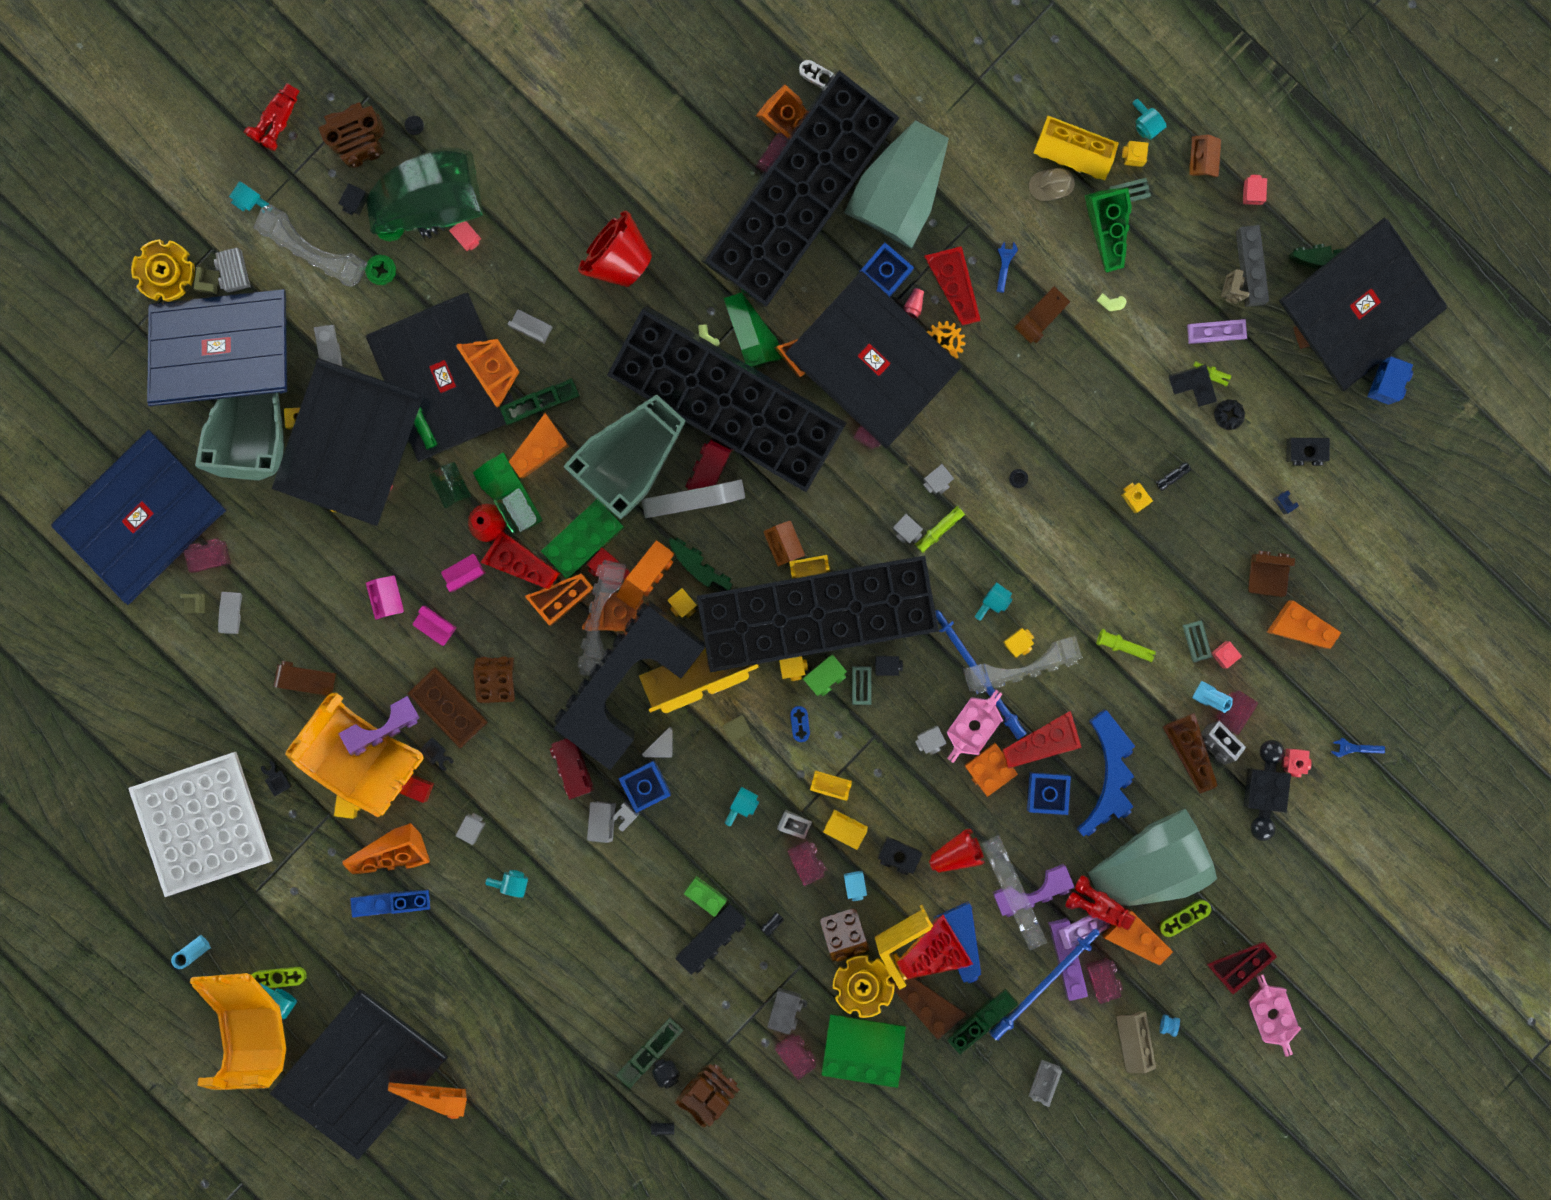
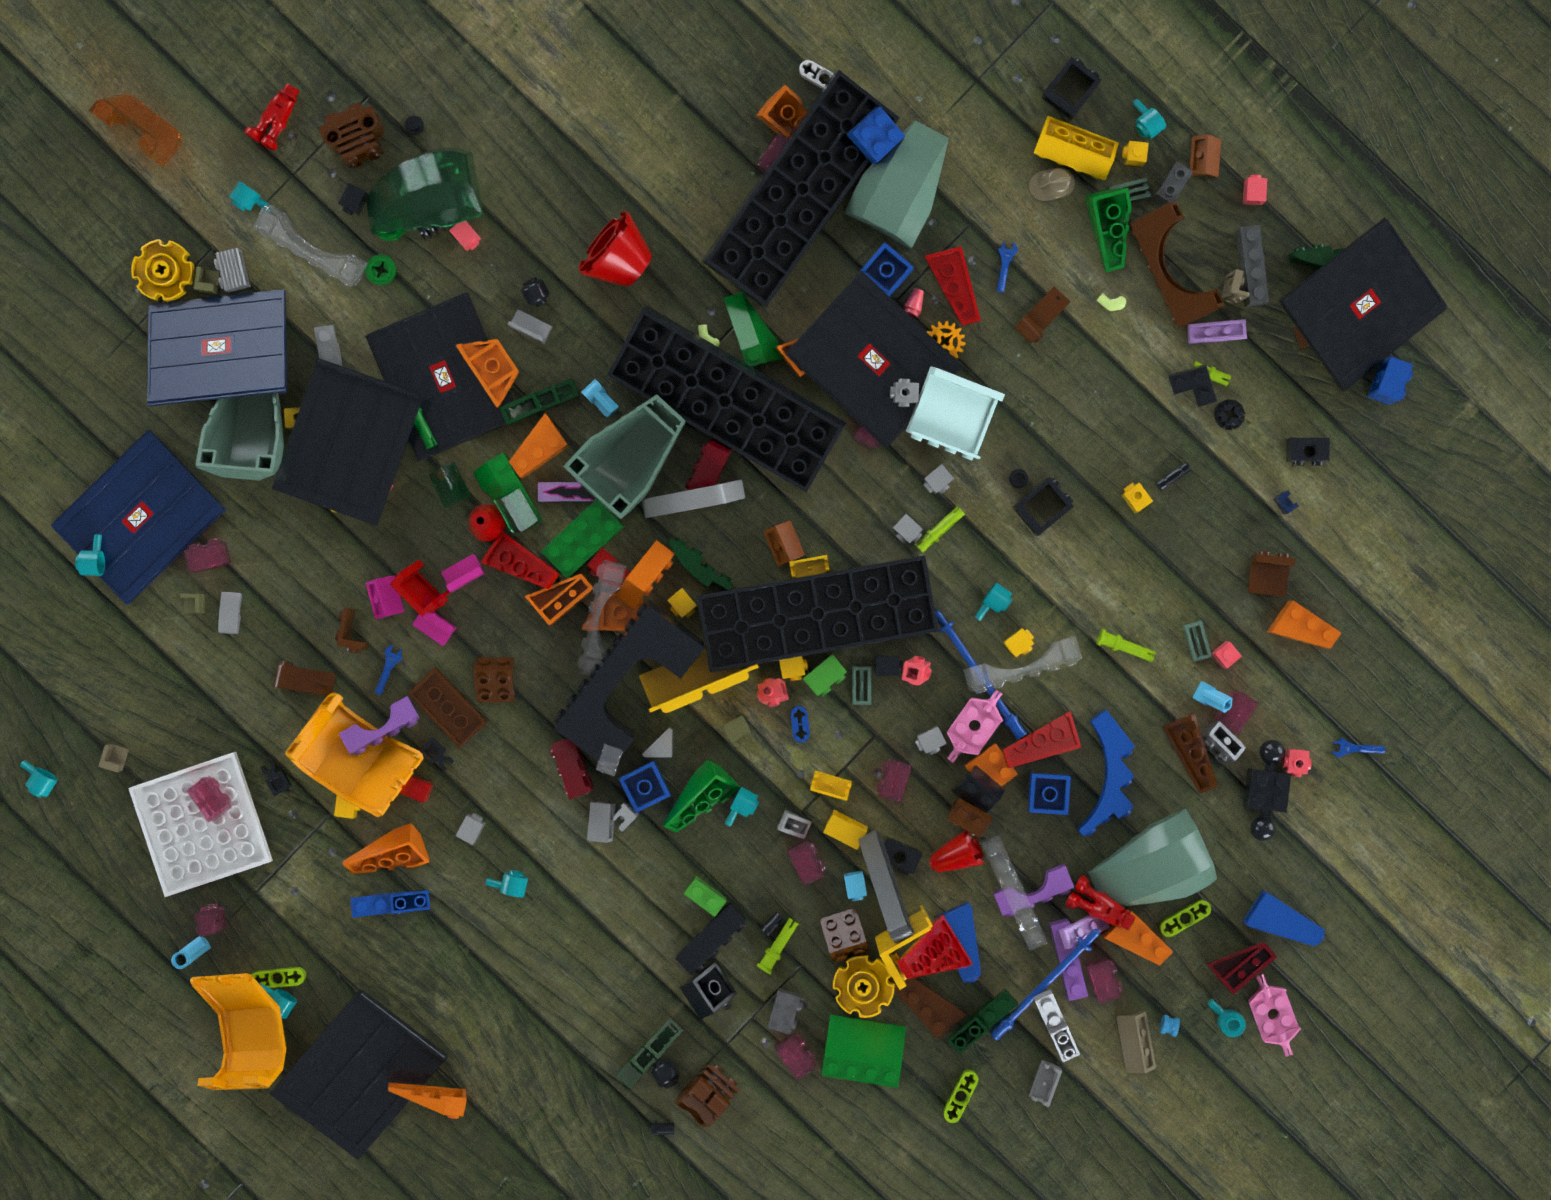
(40, 782): none -> teal piece
(93, 561): none -> teal piece
(113, 757): none -> dark tan panel
(159, 137): none -> clear orange windscreen
(209, 798): none -> clear pink brick
(210, 919): none -> clear pink brick
(343, 635): none -> reddish brown bracket
(391, 660): none -> blue piece
(418, 590): none -> red panel
(535, 292): none -> black head
(563, 492): none -> tile
(597, 395): none -> medium azure piece
(609, 760): none -> clear panel
(705, 789): none -> green wedge
(708, 990): none -> black slope
(772, 692): none -> coral brick
(773, 953): none -> lime pin
(876, 135): none -> blue brick
(886, 886): none -> dark grey beam
(894, 780): none -> clear pink brick
(911, 389): none -> light grey brick
(916, 670): none -> coral brick
(949, 1106): none -> lime beam
(953, 413): none -> light aqua panel
(969, 817): none -> reddish brown bracket
(979, 789): none -> black slope
(1027, 517): none -> black window
(1056, 1025): none -> light grey slope
(1058, 102): none -> black window
(1152, 235): none -> reddish brown arch
(1173, 184): none -> dark grey brick
(1228, 1020): none -> teal piece
(1279, 919): none -> blue slope

